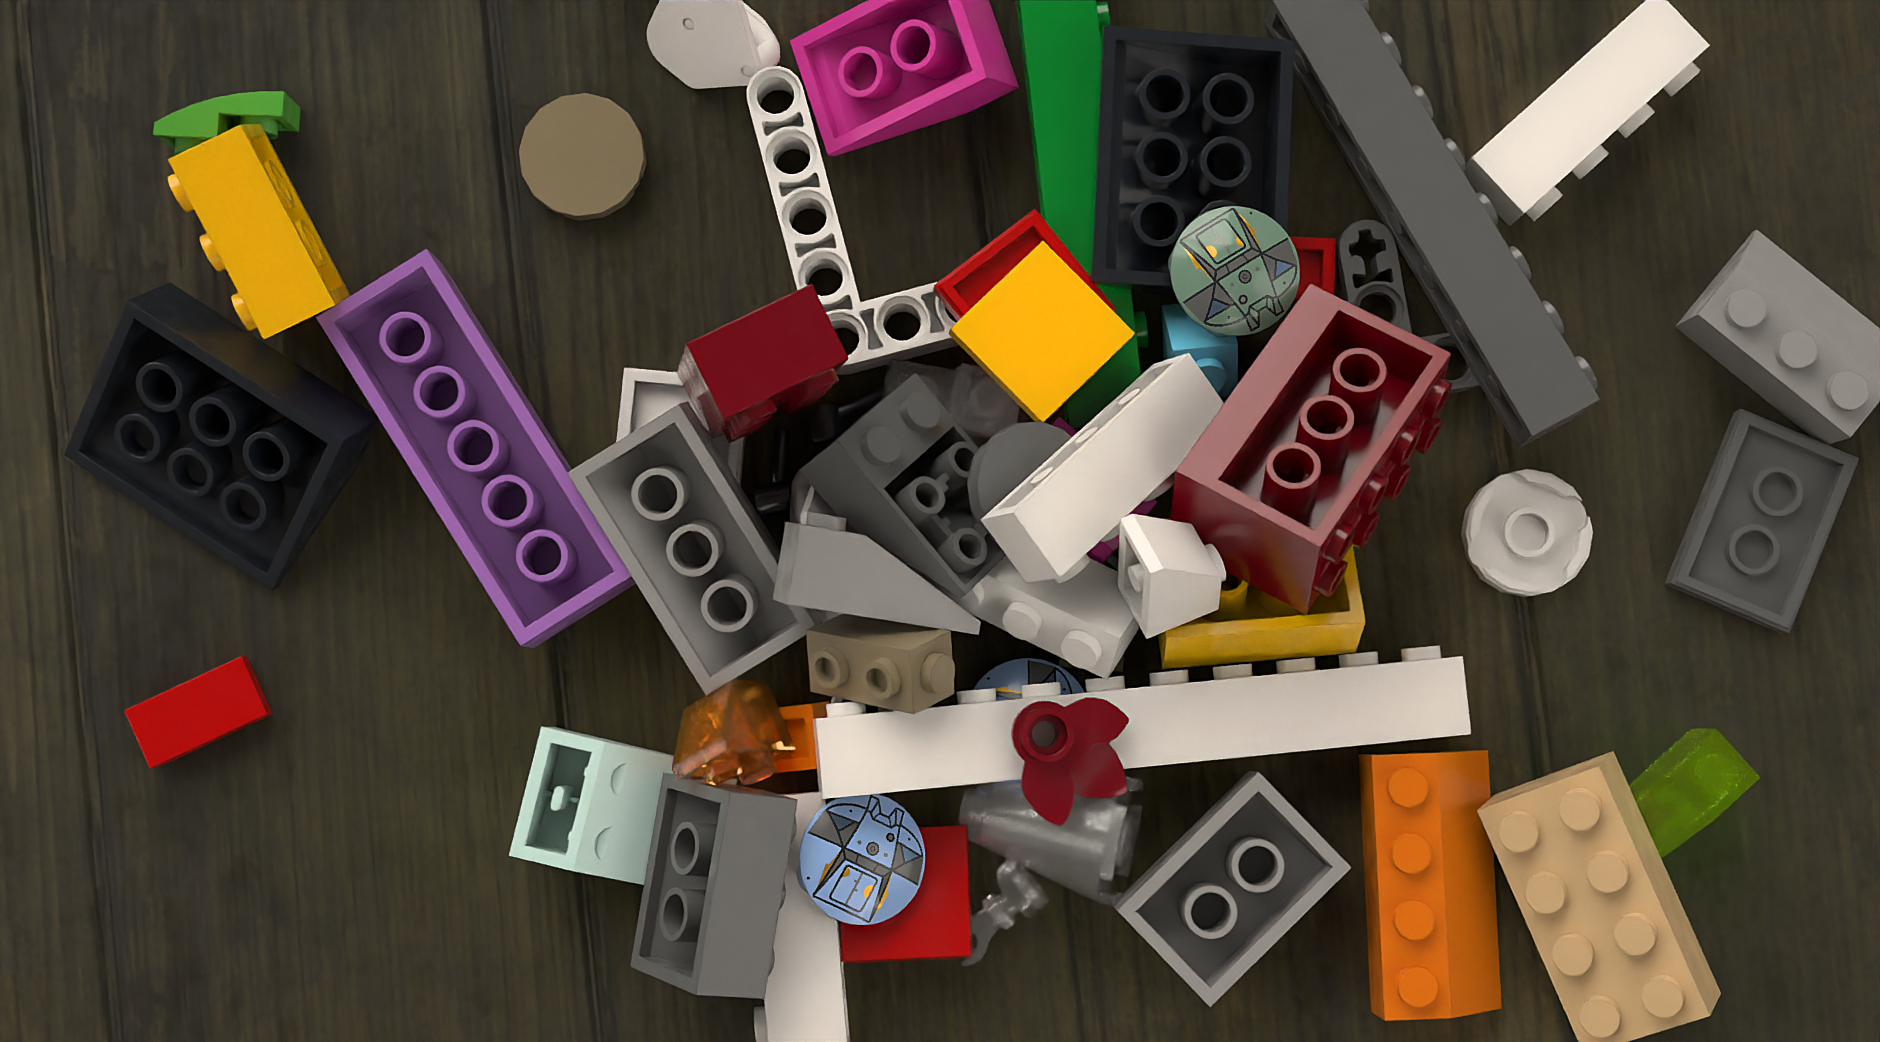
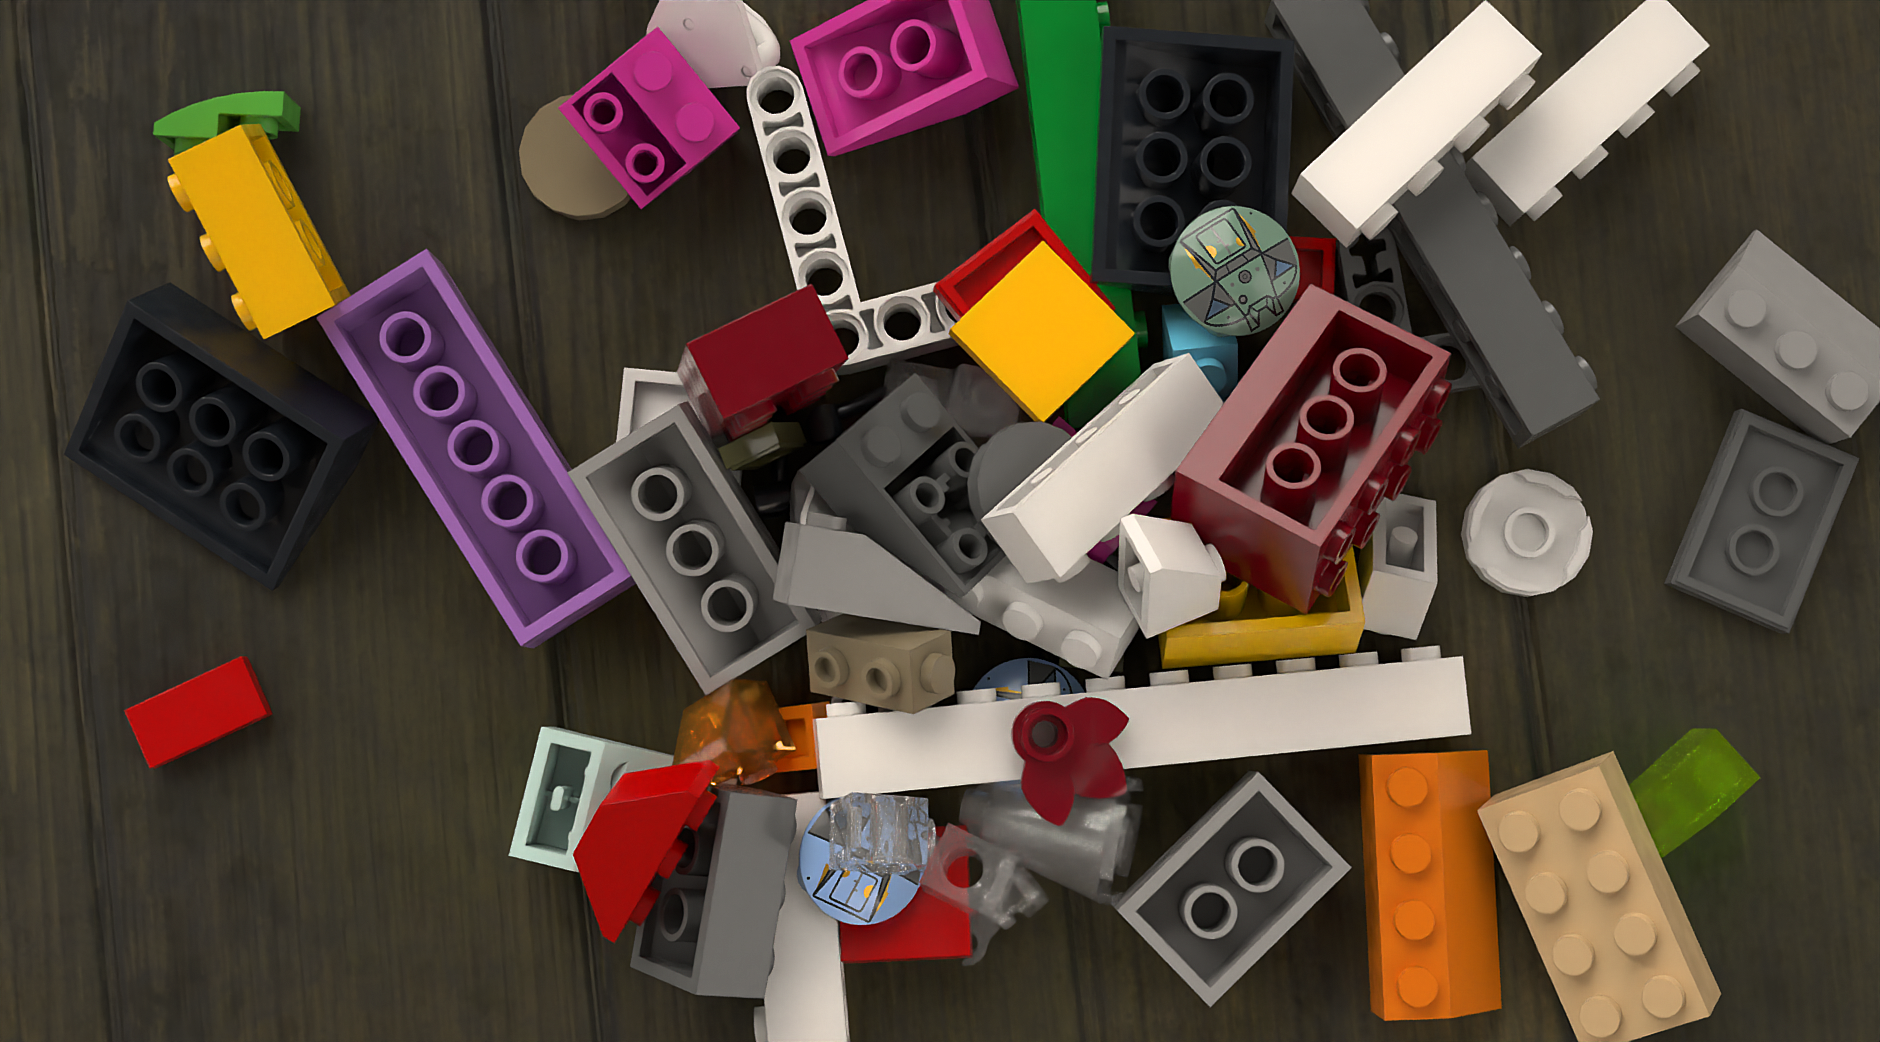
(638, 837): none -> red slope
(649, 118): none -> dark pink slope
(763, 446): none -> olive tile
(880, 833): none -> clear brick
(985, 897): none -> clear brick
(1399, 567): none -> white slope
(1416, 124): none -> white brick

